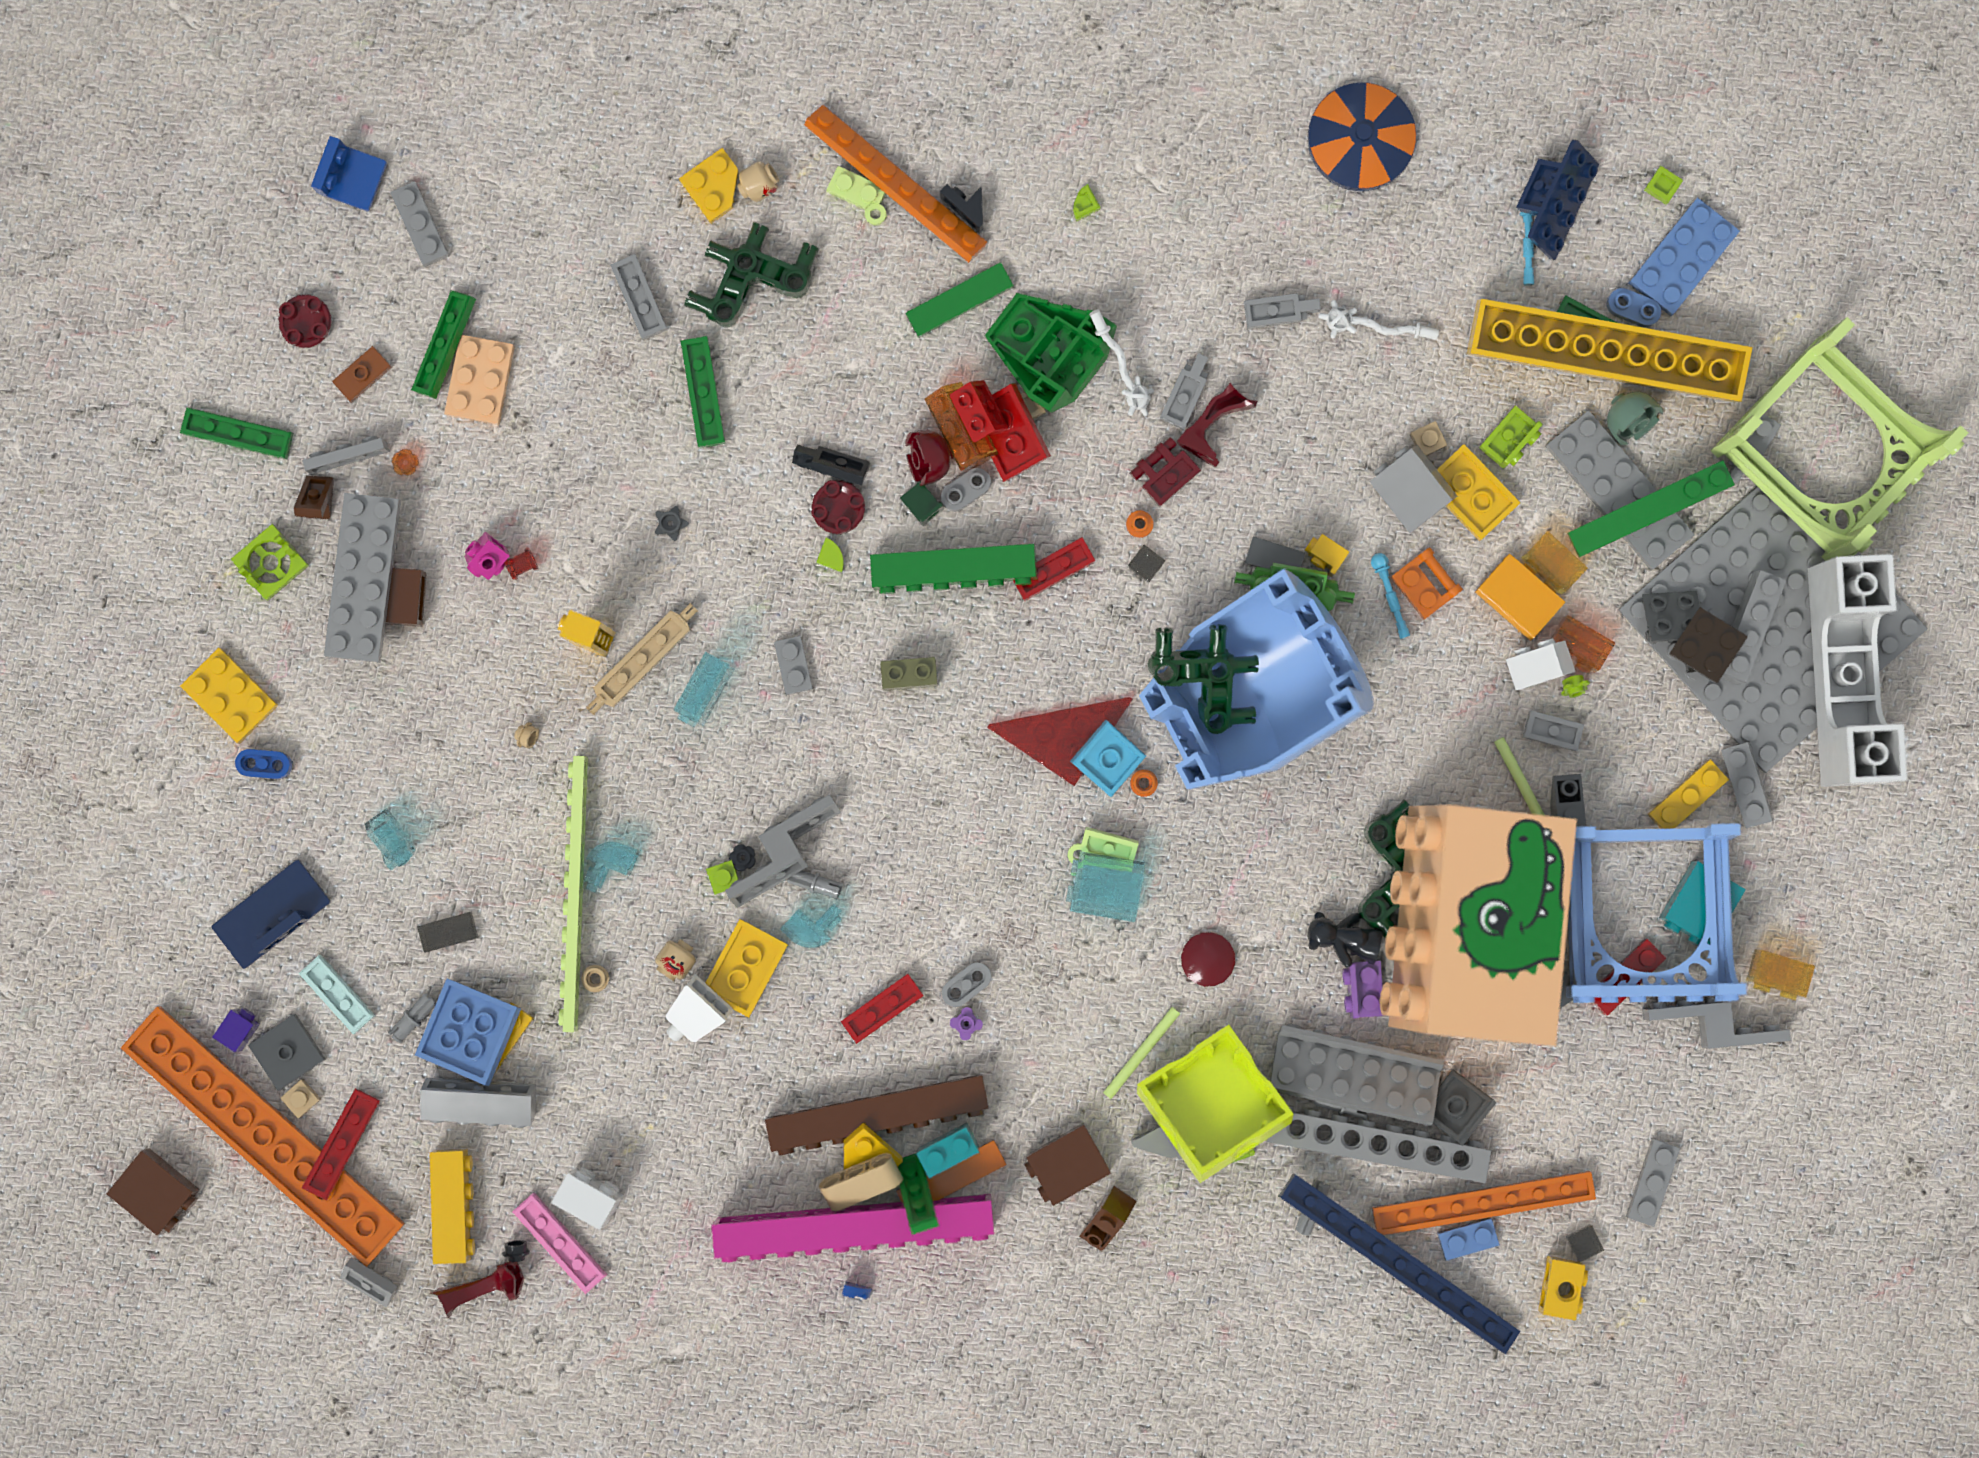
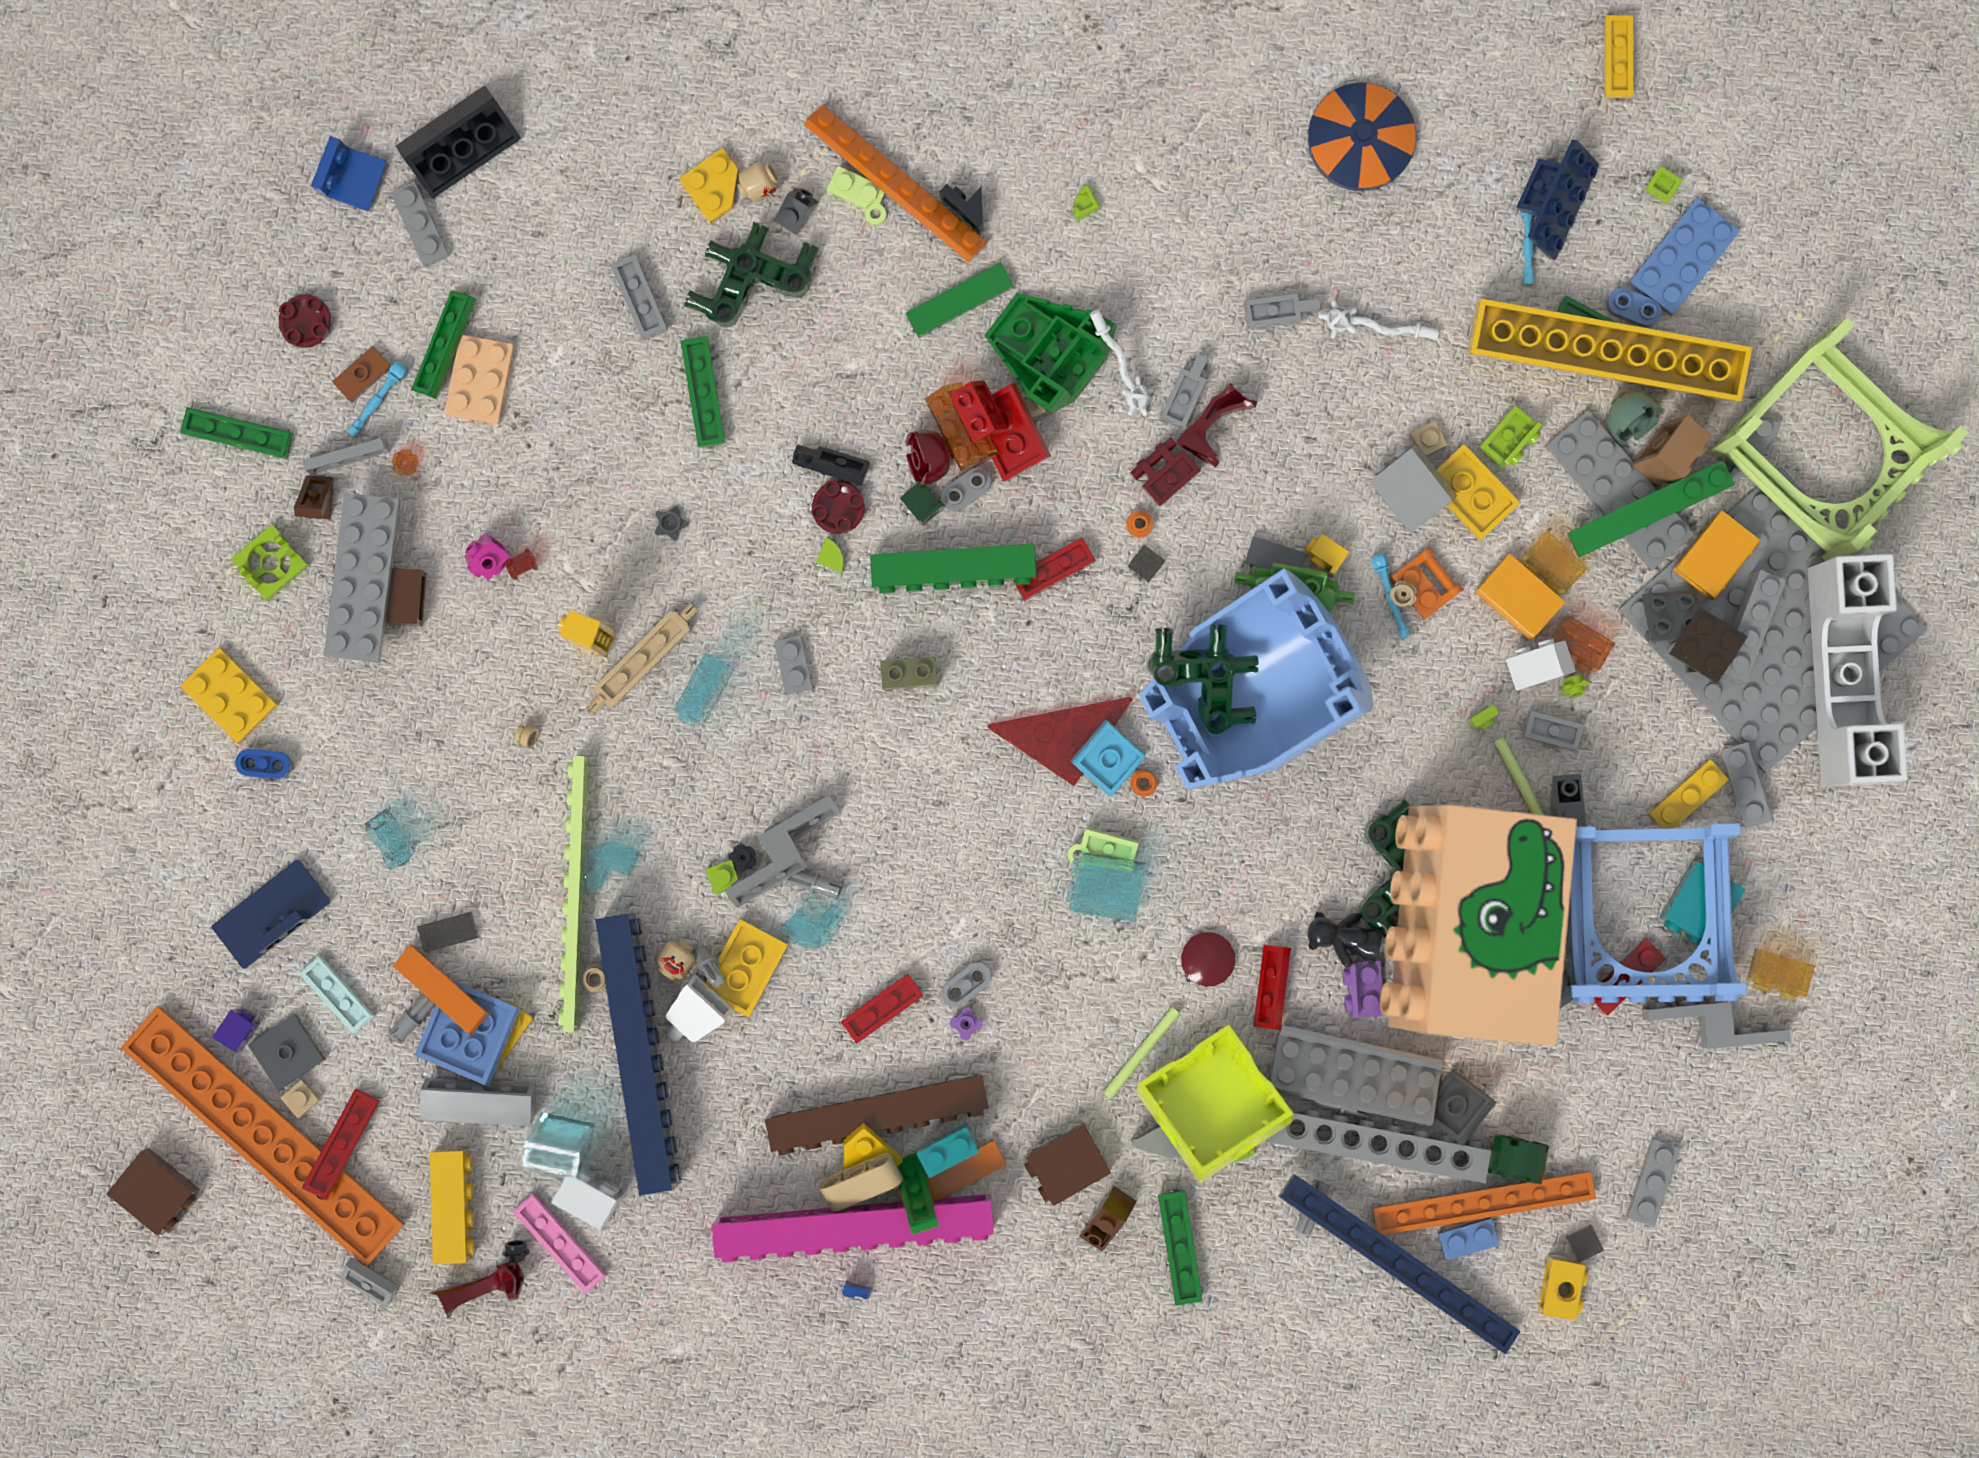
(397, 371): none -> medium azure piece
(441, 989): none -> orange tile
(458, 142): none -> black slope
(558, 1145): none -> clear light blue brick
(637, 1053): none -> dark blue brick
(708, 966): none -> light grey axle
(795, 210): none -> black bracket
(1180, 1247): none -> green plate
(1272, 987): none -> red plate
(1402, 601): none -> tan plate
(1483, 718): none -> lime plate
(1518, 1158): none -> dark green brick
(1618, 56): none -> yellow plate
(1672, 450): none -> medium nougat brick
(1716, 555): none -> light orange piece

